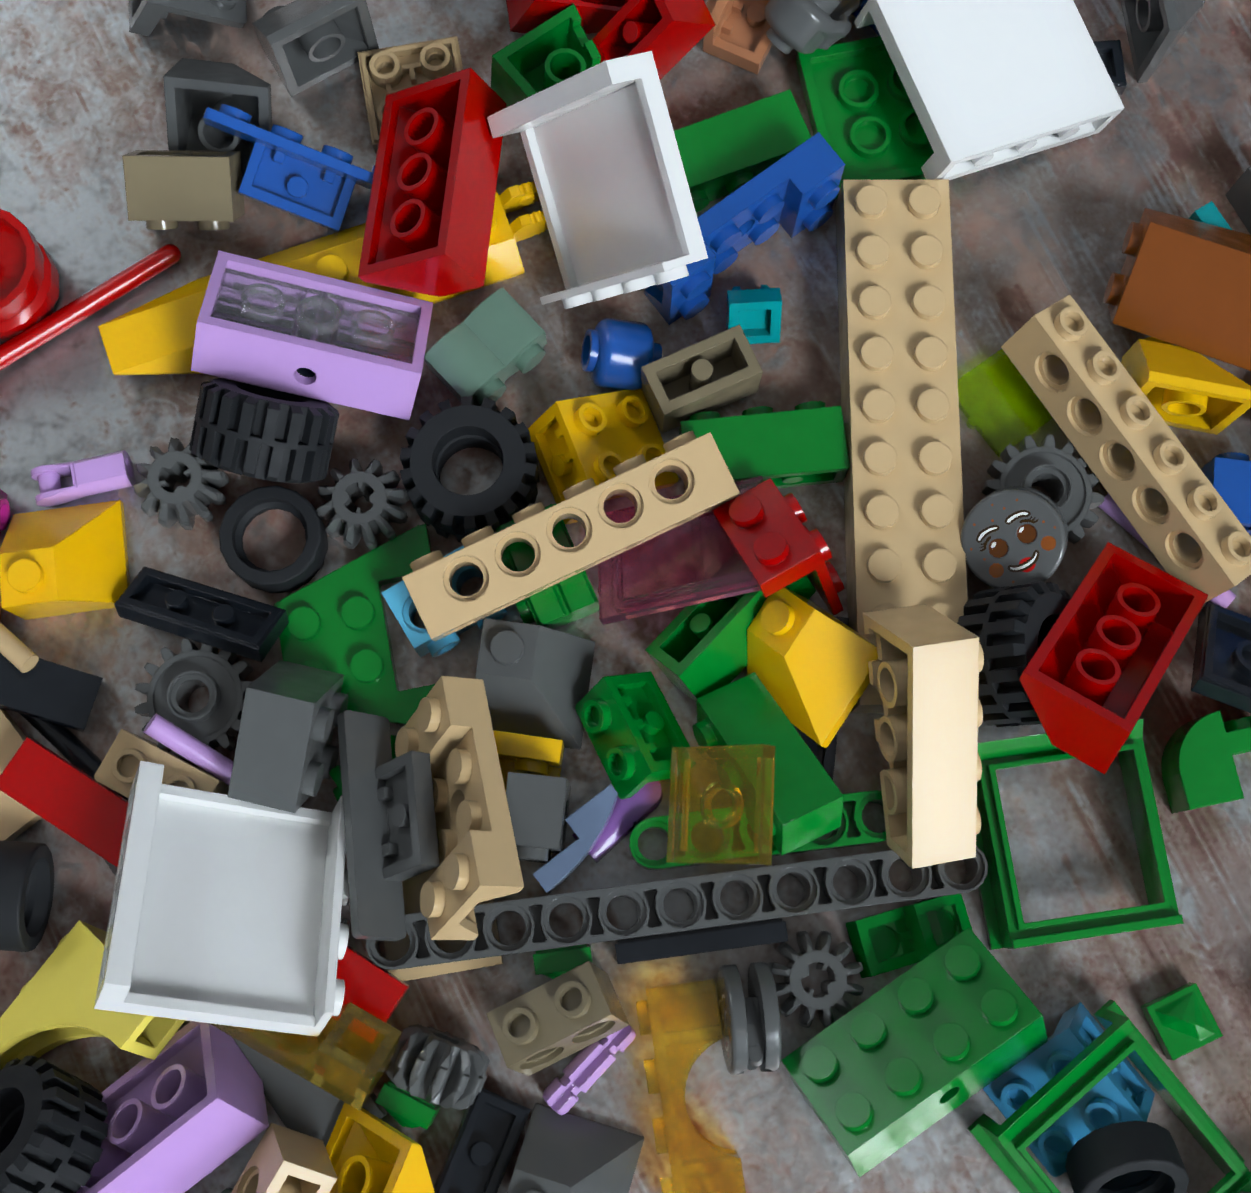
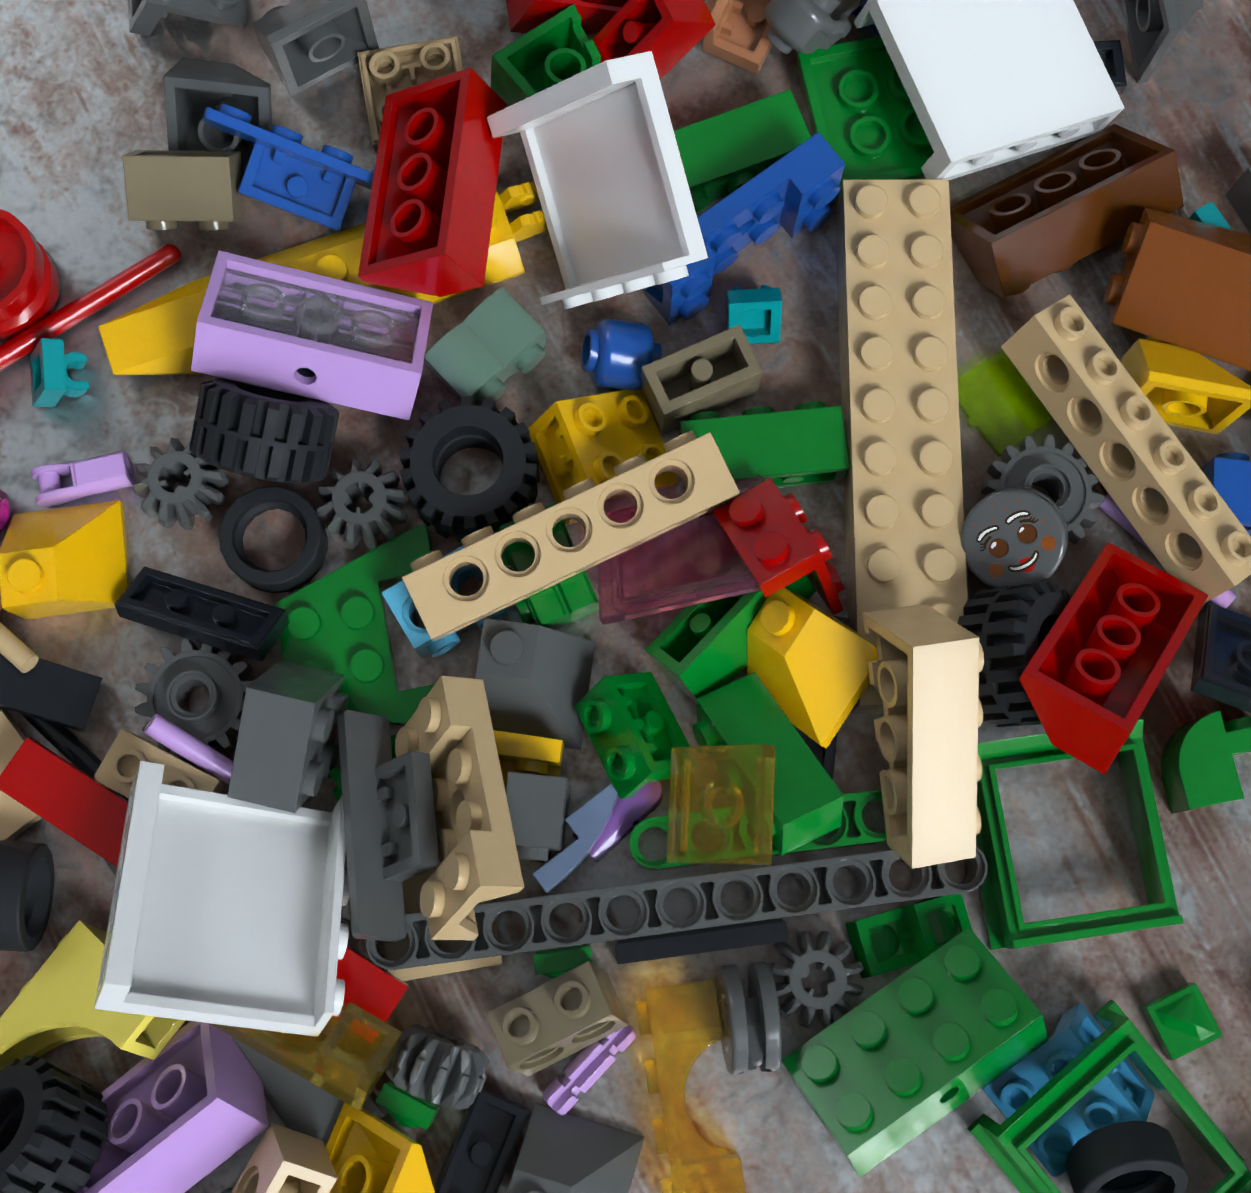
(50, 374): none -> teal tile
(1063, 208): none -> reddish brown slope

